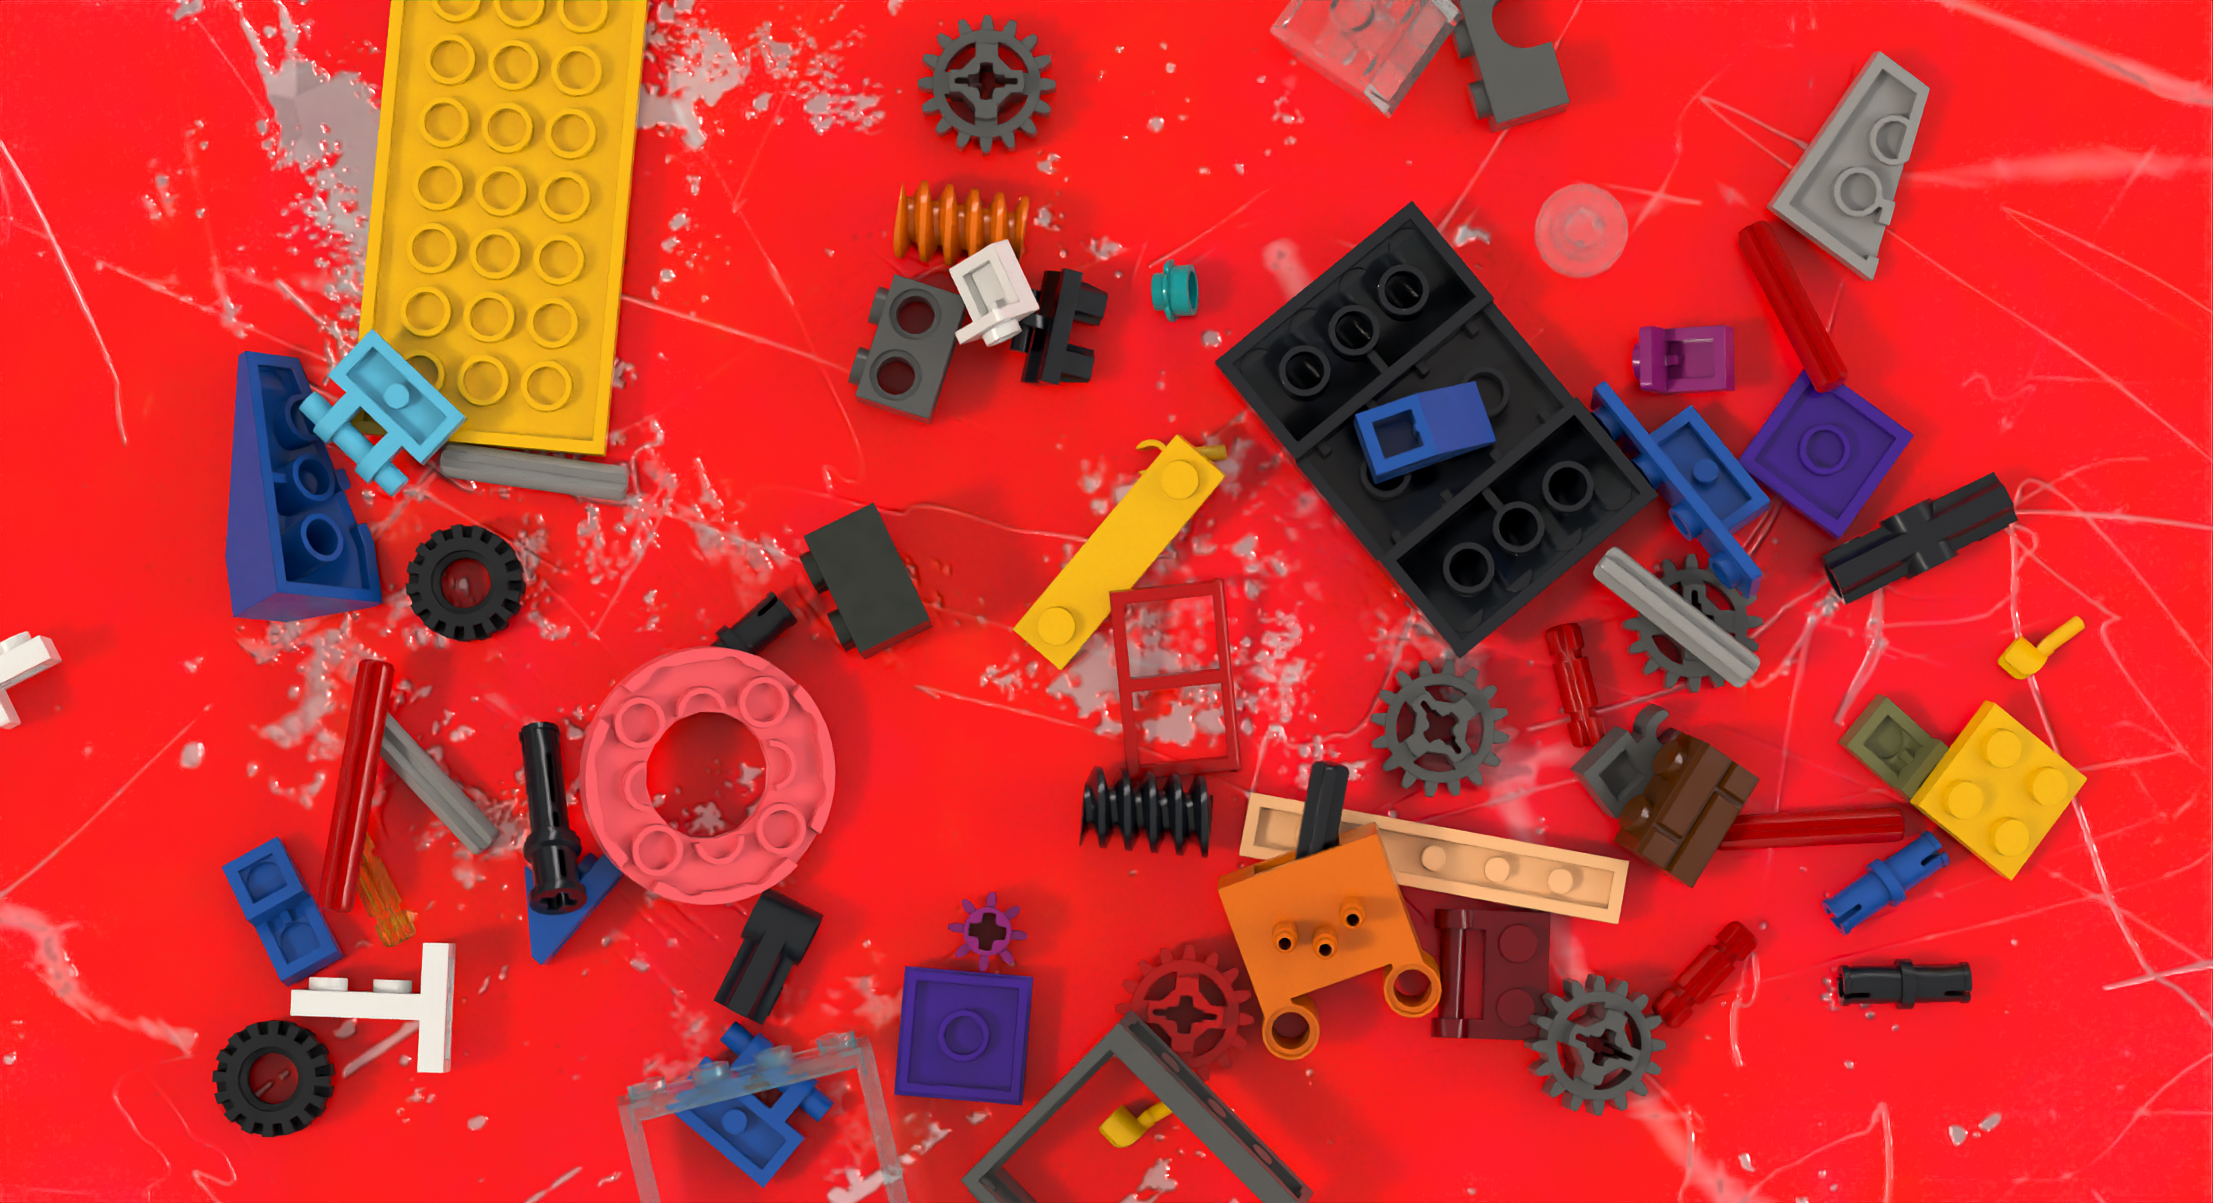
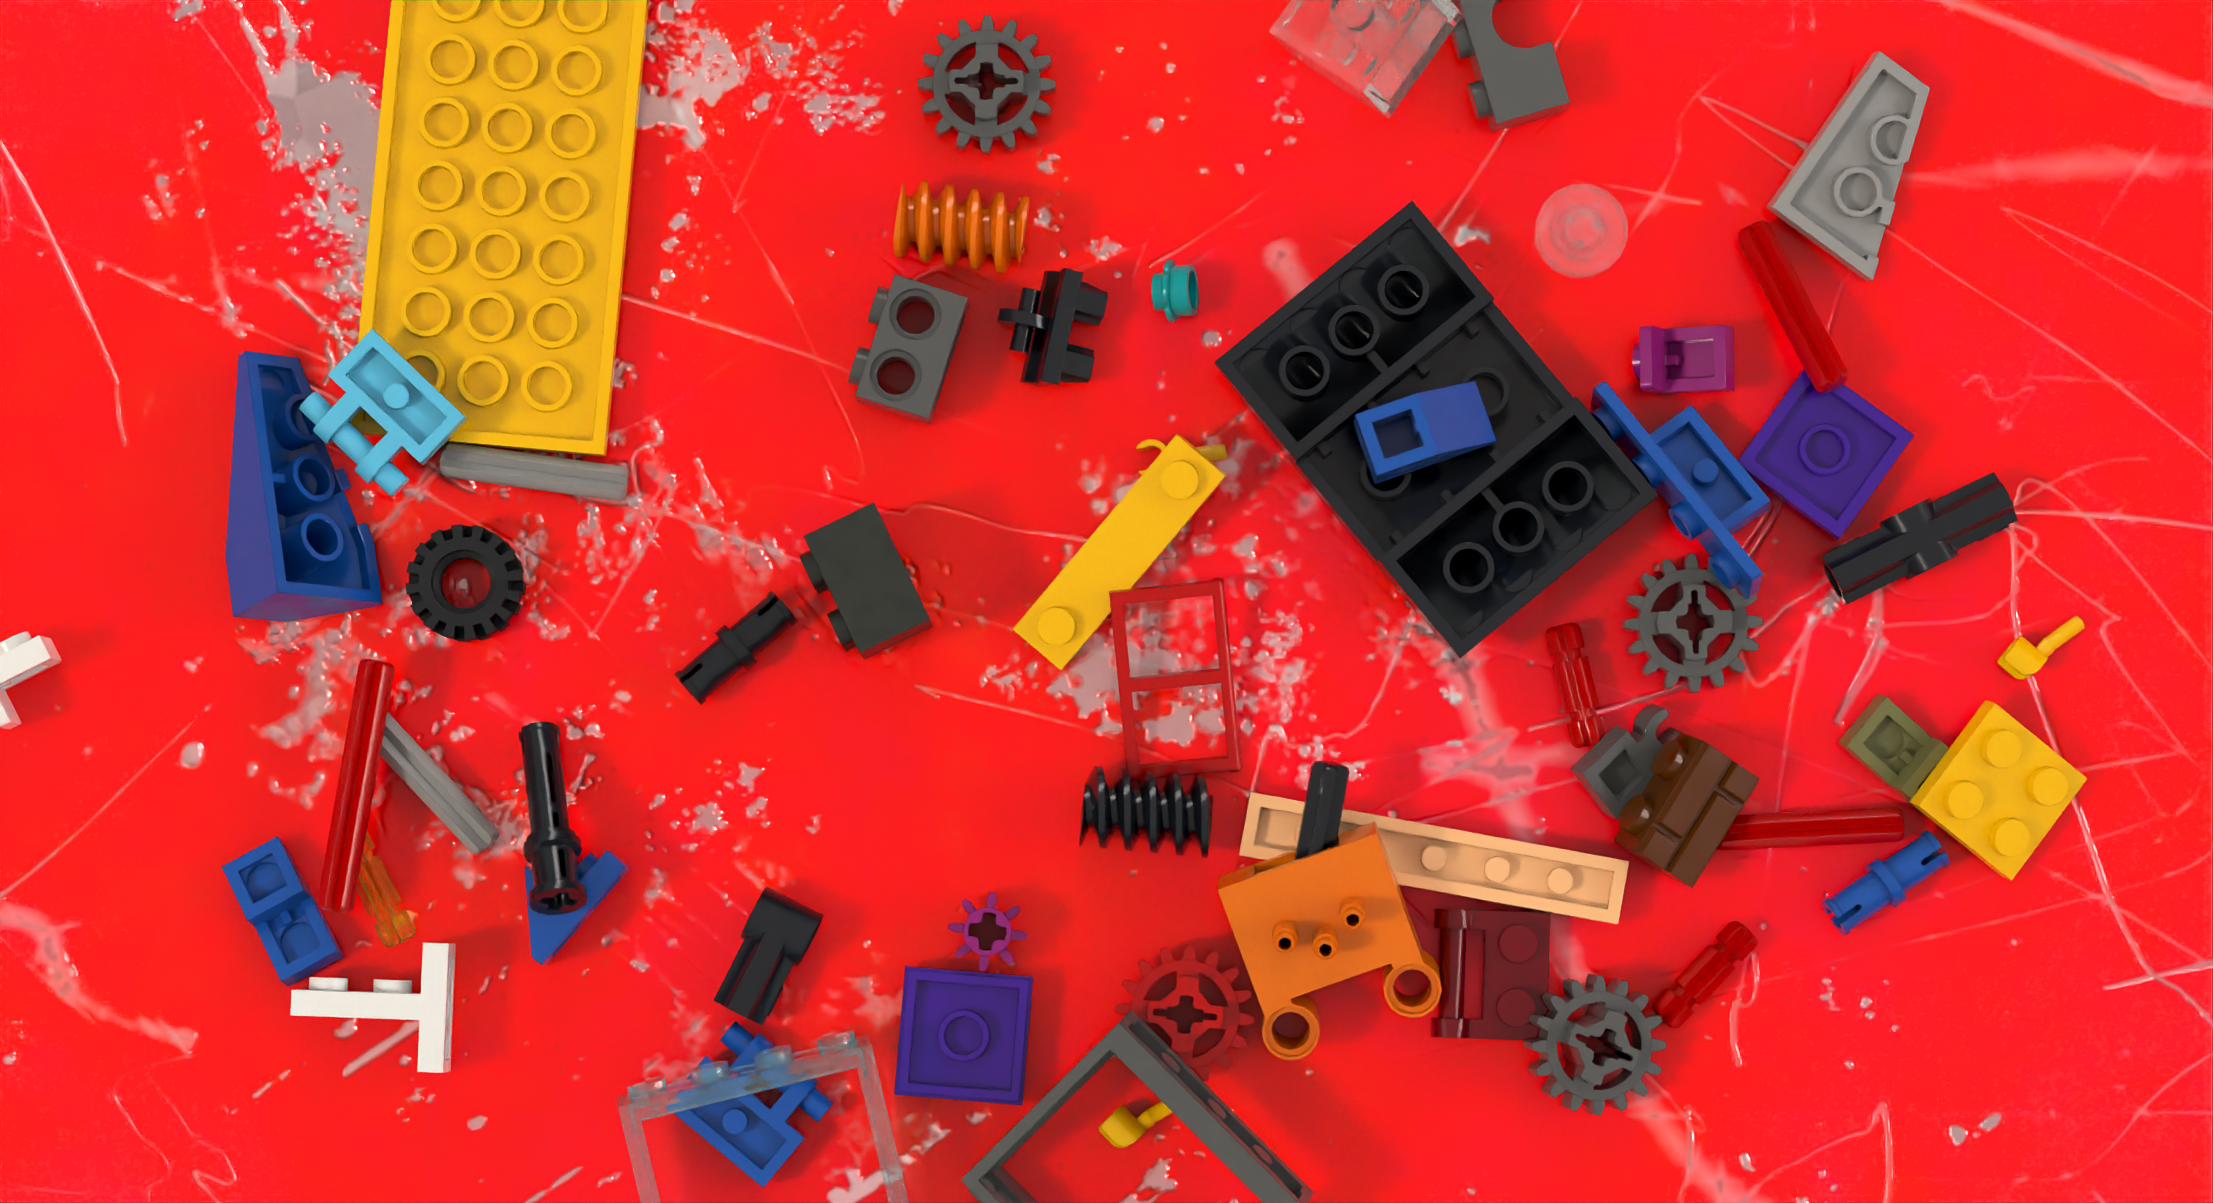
(234, 1078): black tyre -> none
(796, 781): coral plate -> none
(993, 294): white bracket -> none
(1464, 761): dark grey gear -> none
(1676, 617): light grey axle -> none
(1904, 984): black pin -> none

